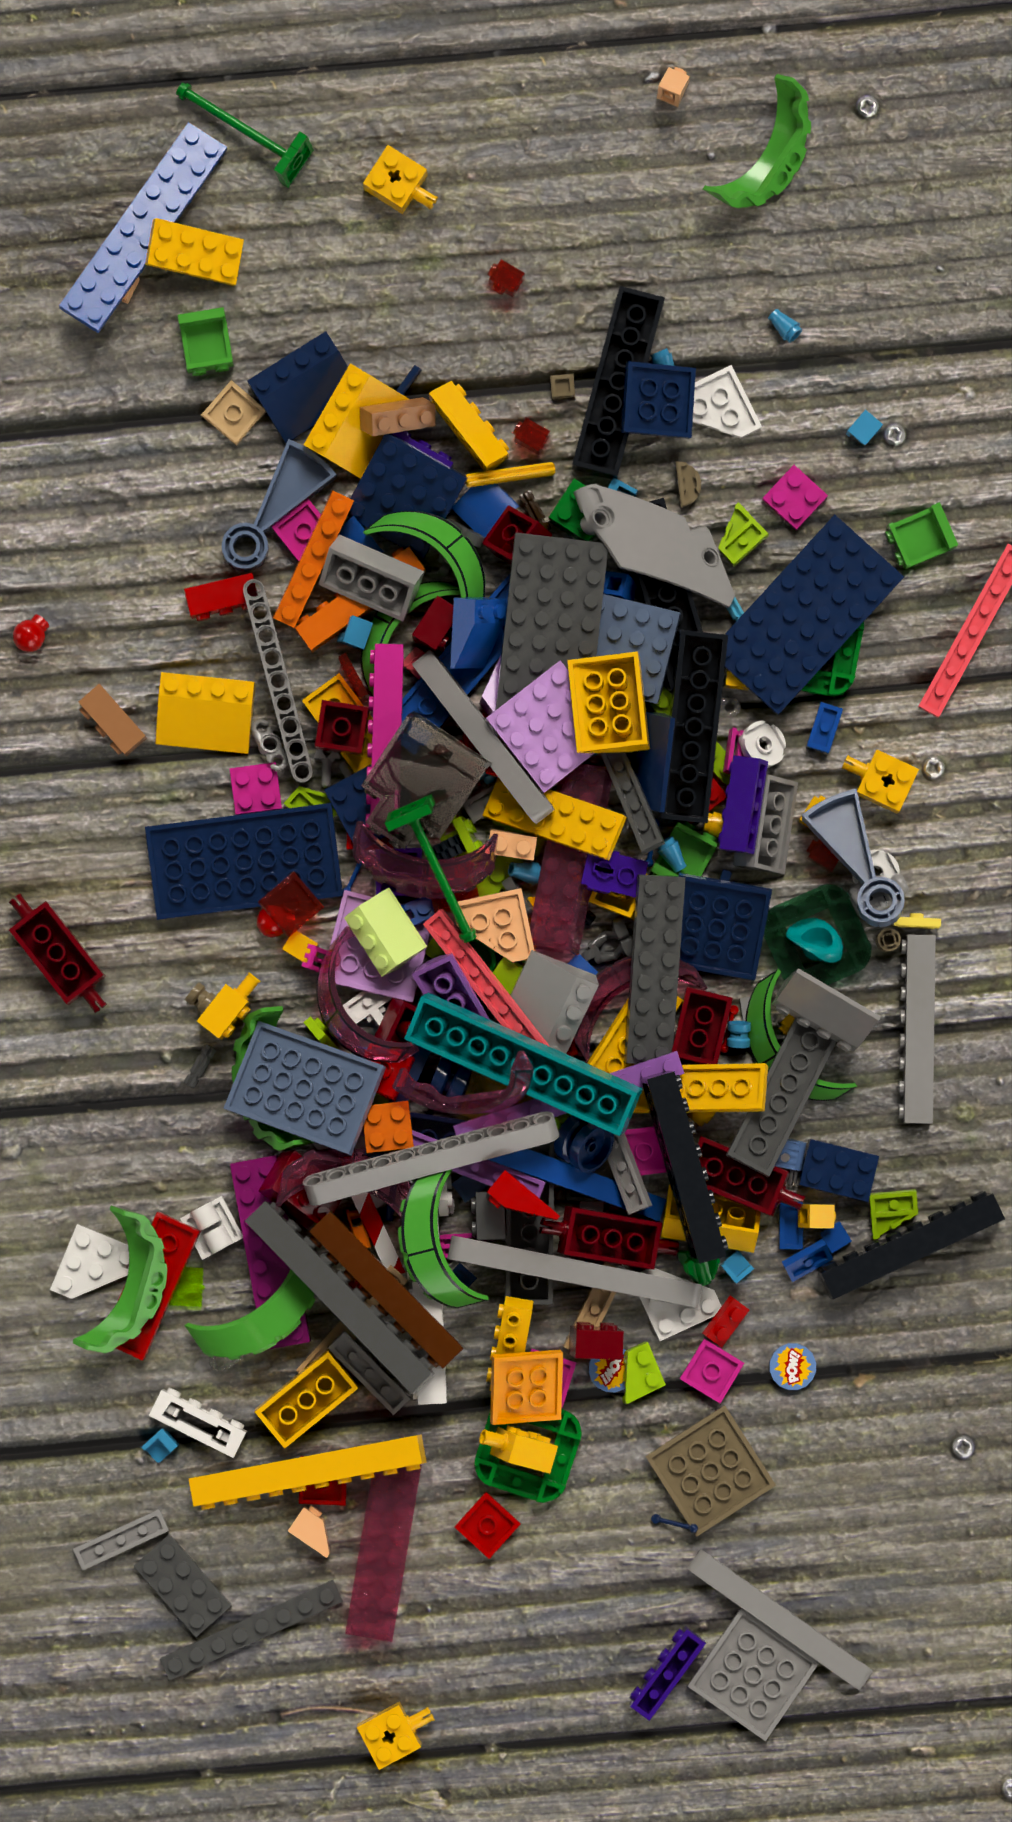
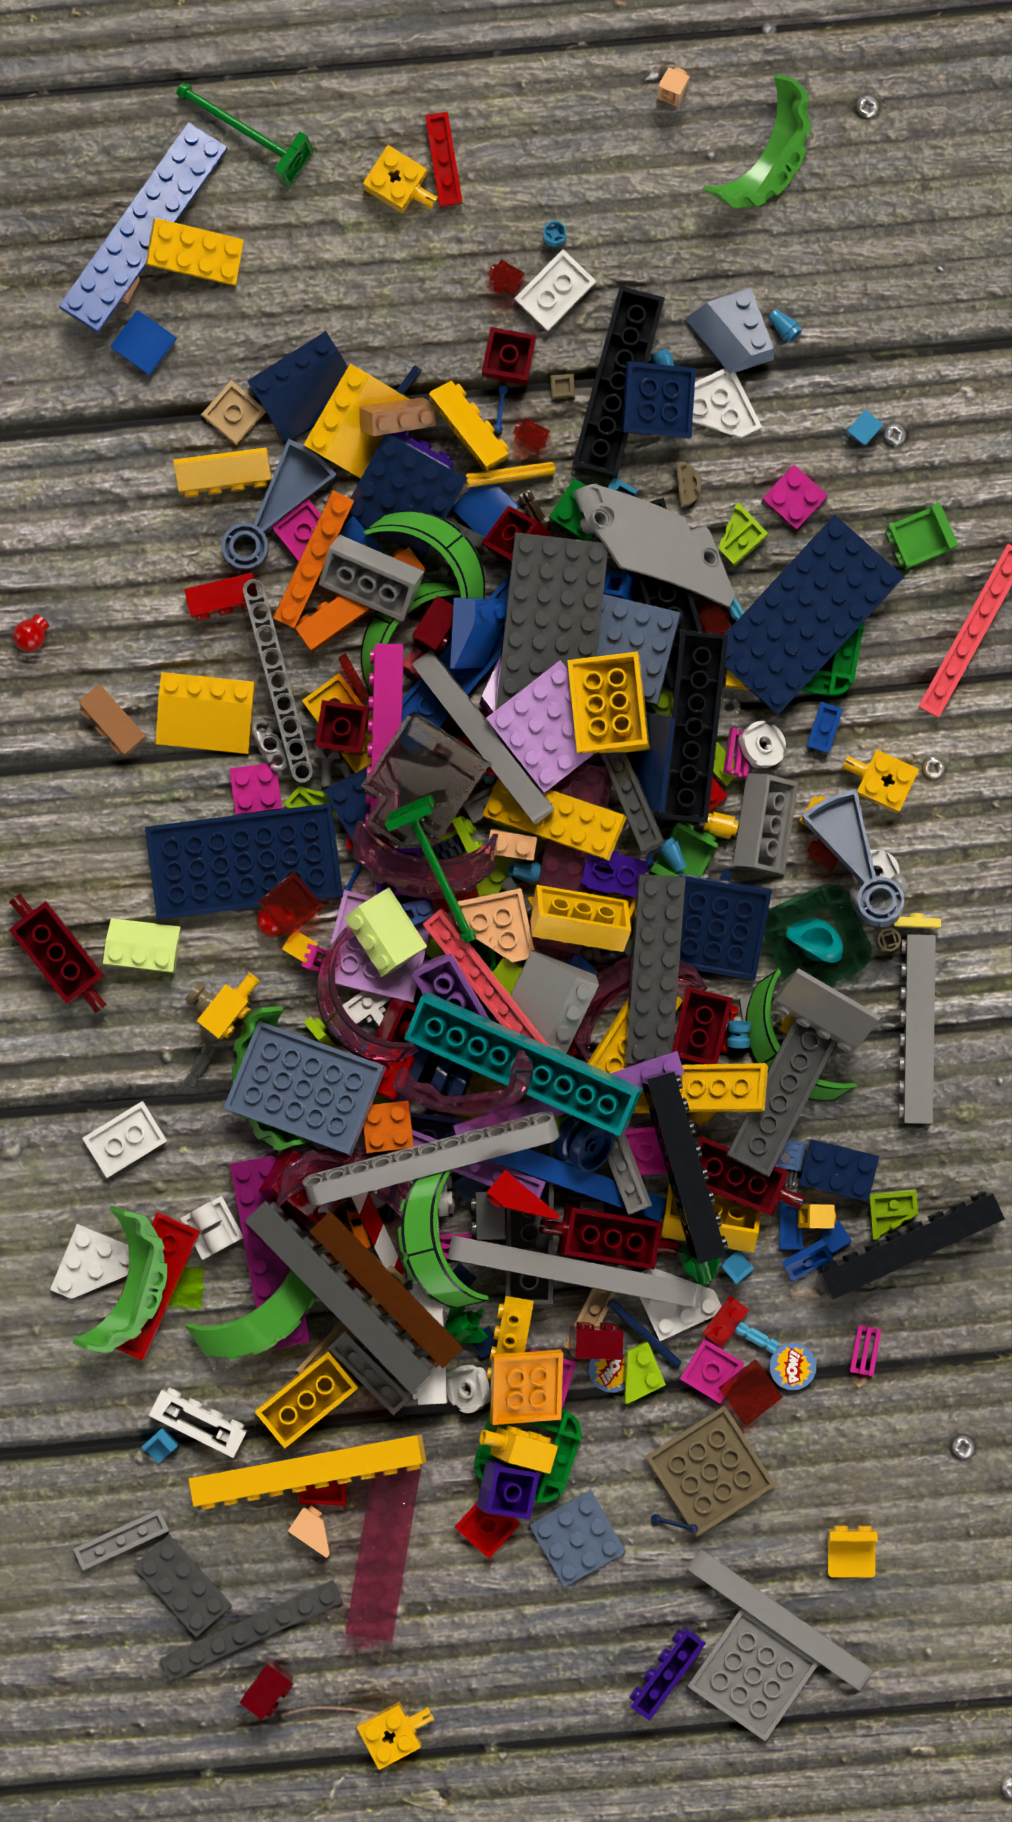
(124, 1139): none -> white plate
(142, 945): none -> yellowish green slope
(143, 342): none -> blue slope
(206, 341): bright green panel -> none
(222, 472): none -> yellow slope
(266, 1689): none -> dark red brick
(356, 633): dark azure panel -> none
(443, 159): none -> red plate
(464, 1325): none -> green brick
(479, 1386): none -> white plate
(485, 1346): none -> dark blue tile
(502, 391): none -> blue hinge
(508, 1490): none -> dark purple brick
(509, 356): none -> dark red brick
(555, 230): none -> dark azure wheel
(555, 290): none -> white plate
(577, 1538): none -> sand blue plate
(580, 918): none -> yellow slope
(644, 1333): none -> dark blue bar
(714, 619): none -> clear red brick
(733, 331): none -> sand blue wedge
(743, 804): dark purple brick -> none
(750, 1392): none -> clear red tile
(757, 1337): none -> medium azure axle
(851, 1551): none -> yellow bracket
(869, 1330): none -> dark pink tile

